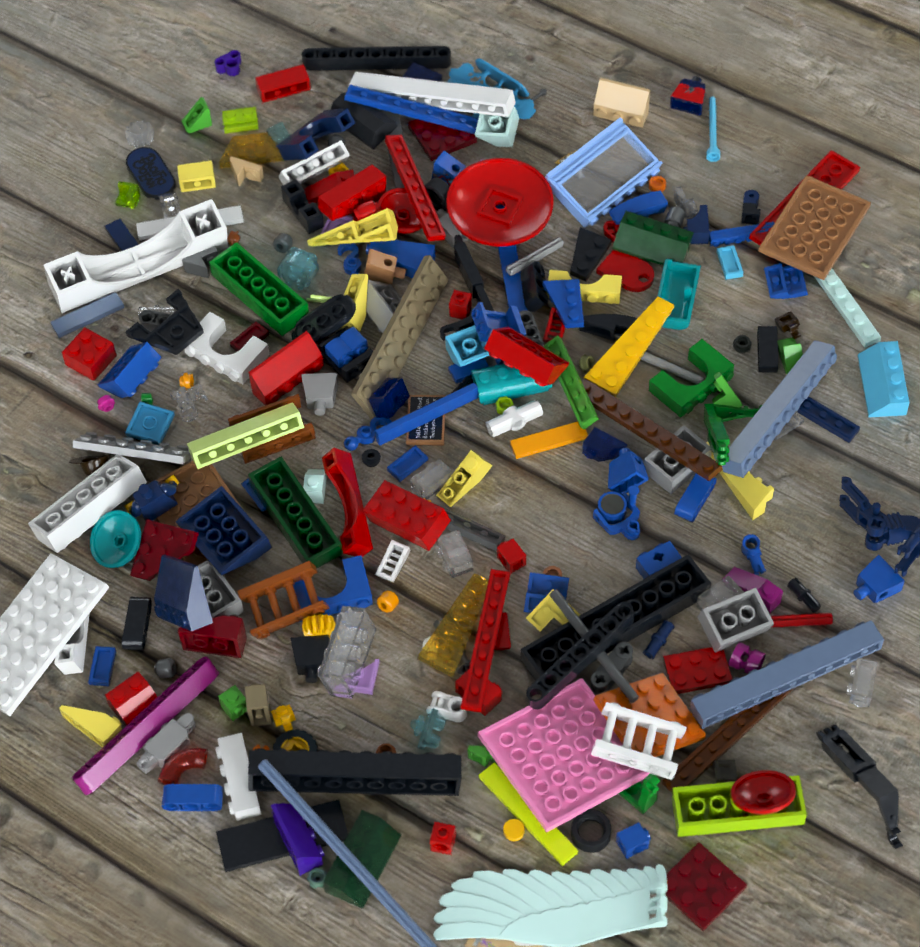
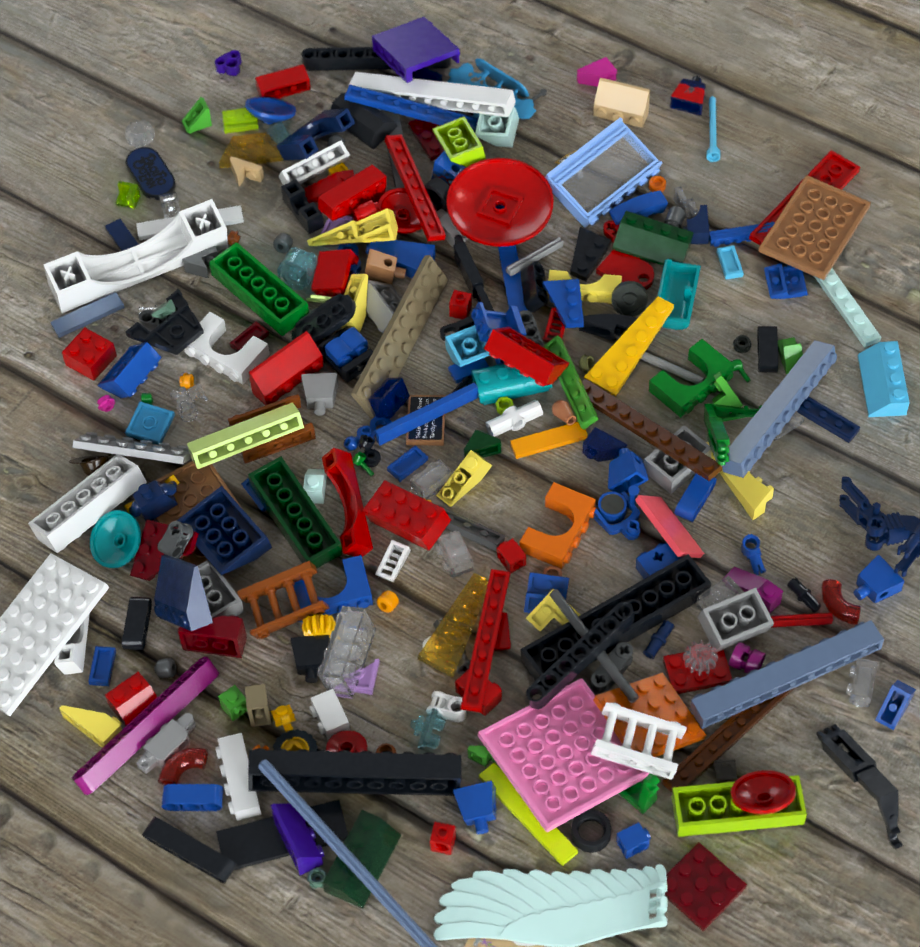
(164, 310): none -> sand green slope
(174, 541): none -> dark grey piece
(189, 850): none -> black beam
(196, 176): light yellow brick -> none
(270, 109): none -> blue dish
(329, 713): none -> white brick
(333, 272): none -> red panel
(347, 740): none -> red dish
(359, 461): none -> green hand
(366, 442): none -> black hinge
(413, 47): none -> dark purple panel
(460, 142): none -> lime slope
(477, 804): none -> blue torso
(483, 444): none -> dark green slope
(513, 830): yellow tile -> none
(558, 549): none -> orange arch
(563, 411): none -> nougat cone
(593, 72): none -> dark pink slope
(629, 298): none -> pearl dark grey tile
(669, 526): none -> coral tile
(707, 654): none -> clear gear
(739, 366): none -> green hand
(750, 213): black leg -> none
(790, 323): dark brown plate -> none
(837, 604): none -> clear red cylinder
(895, 704): none -> blue slope

